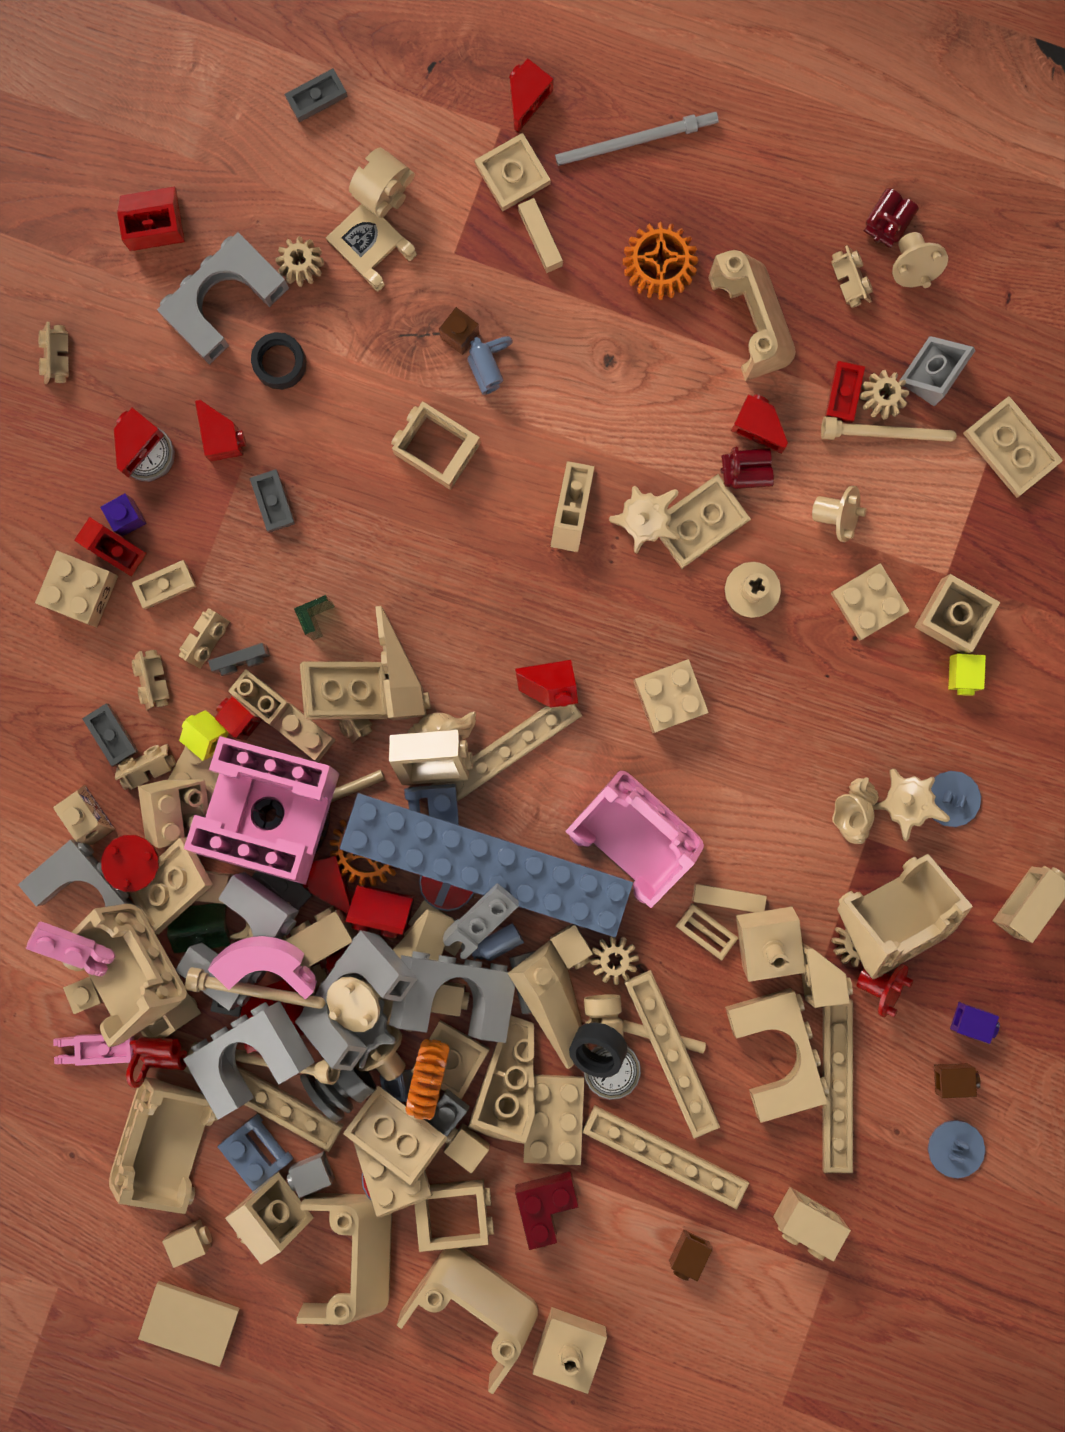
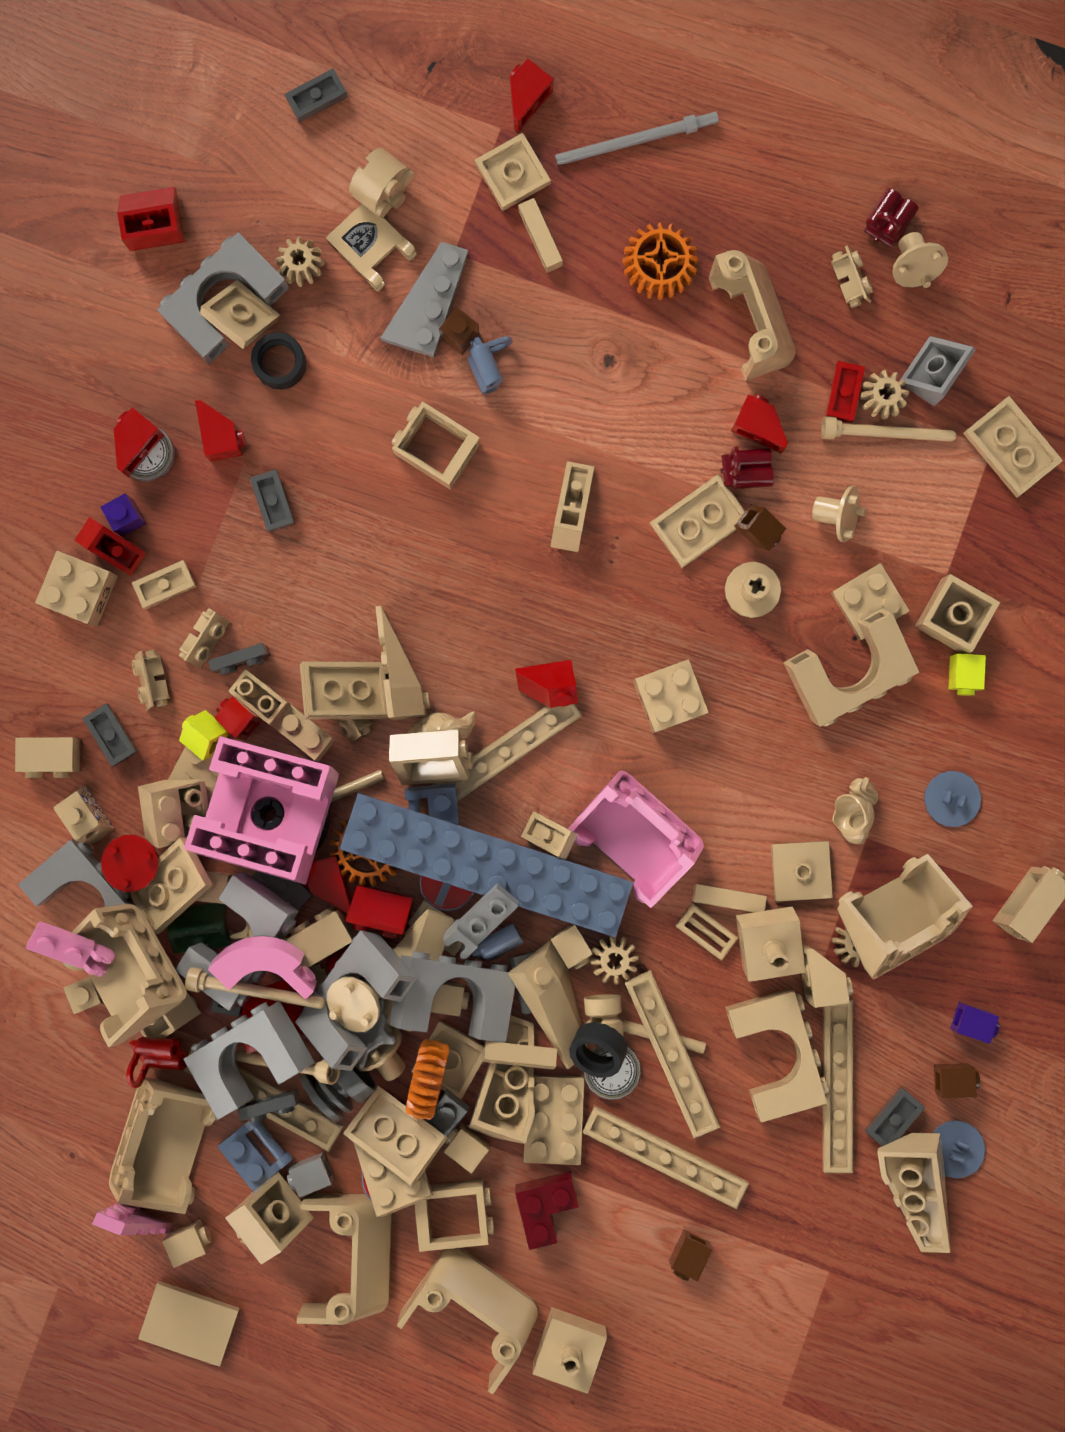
(47, 755): none -> tan brick
(53, 341): tan hinge -> none
(93, 1050): bright pink hinge -> none
(130, 1220): none -> bright pink wing
(134, 770): tan hinge -> none
(239, 314): none -> tan plate
(258, 1109): none -> dark grey plate
(307, 612): panel -> none
(398, 1087): sand blue slope -> none
(428, 302): none -> light grey wing
(519, 1055): none -> tan piece
(549, 835): none -> tan plate
(646, 517): tan piece -> none
(760, 527): none -> reddish brown brick
(801, 871): none -> tan plate
(811, 1224): tan brick -> none
(886, 988): red piece -> none
(889, 667): none -> tan arch
(894, 1117): none -> dark grey plate
(911, 802): tan piece -> none
(917, 1179): none -> tan wedge

